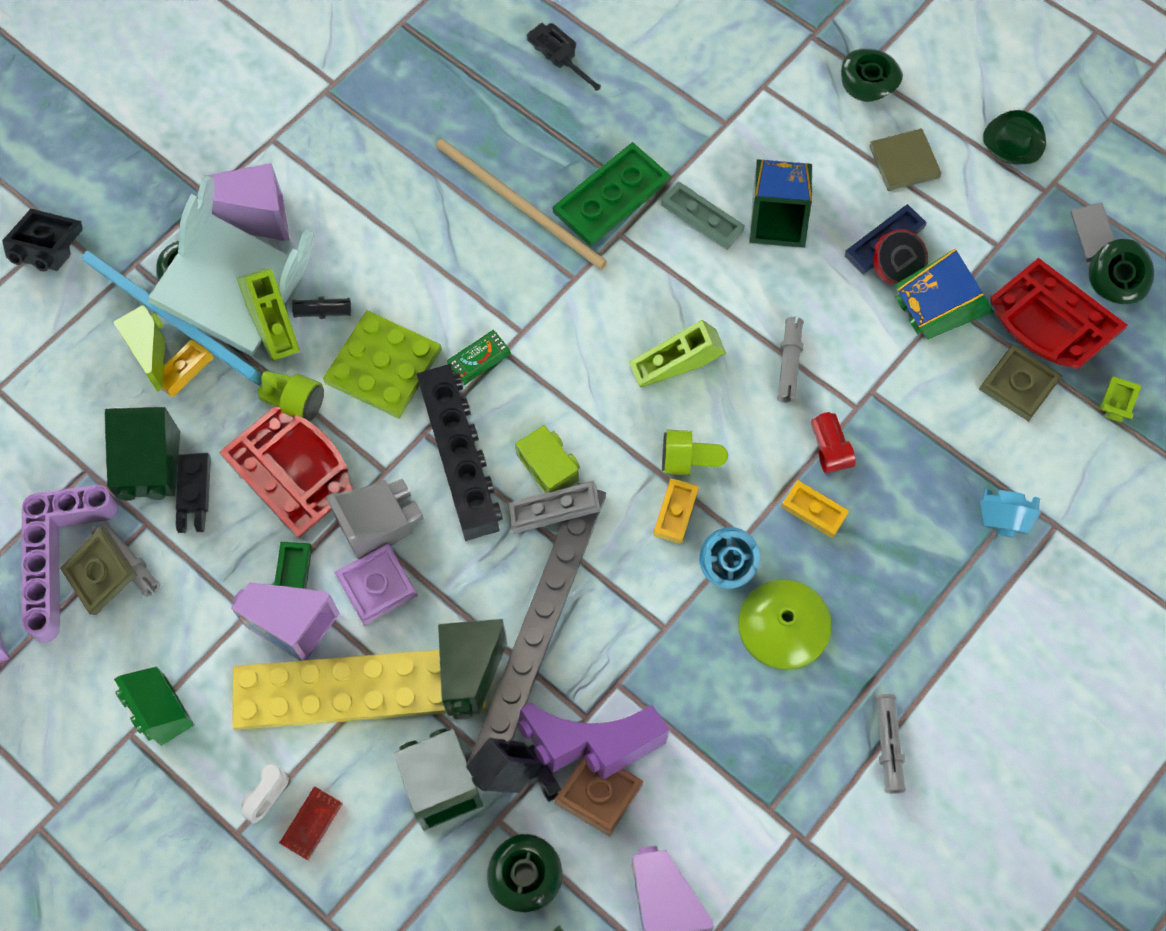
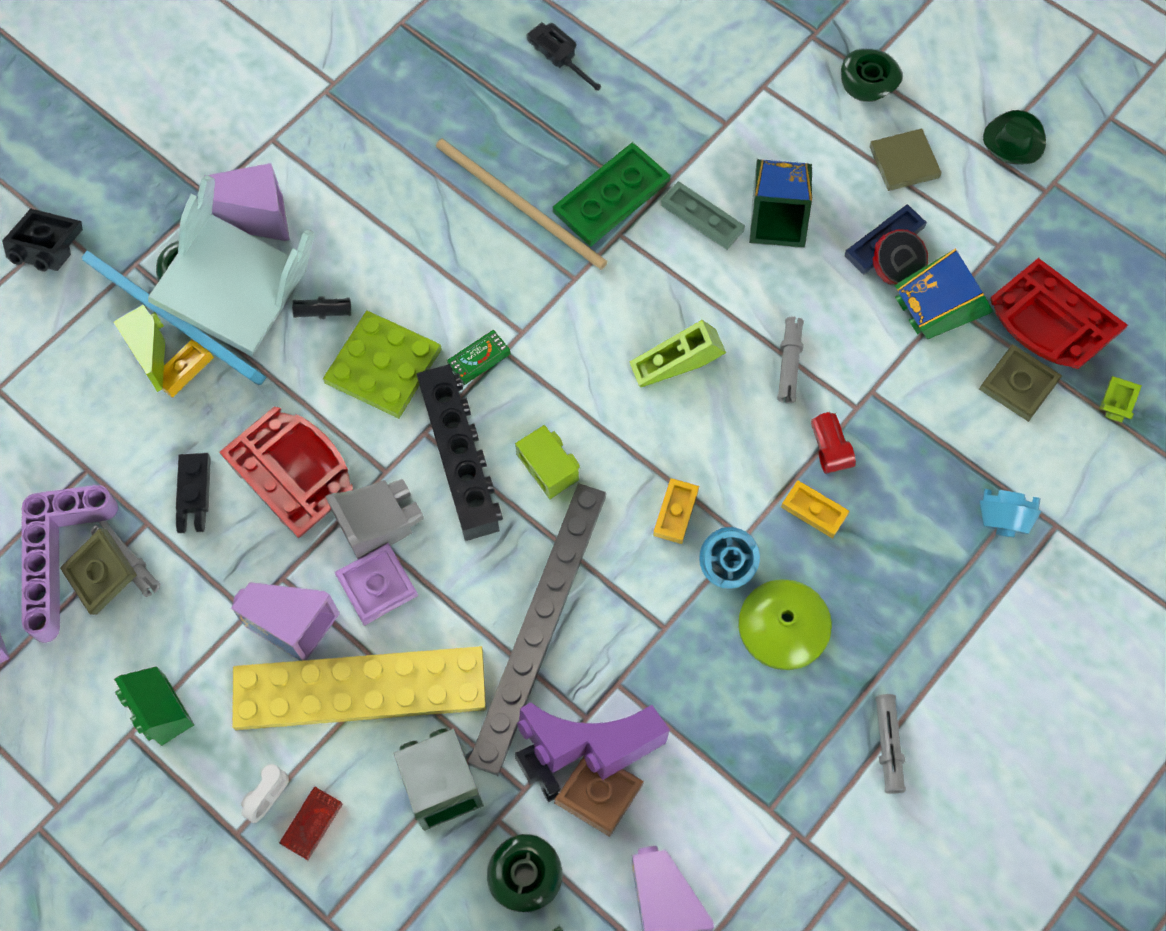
(141, 452): dark green slope -> none
(268, 312): lime slope -> none
(292, 394): lime piece -> none
(293, 564): green tile -> none
(469, 663): dark green slope -> none
(503, 766): black piece -> none
(554, 507): light grey tile -> none
(681, 453): lime piece -> none
(1092, 228): light grey hinge -> none
(1122, 272): dark green hat -> none

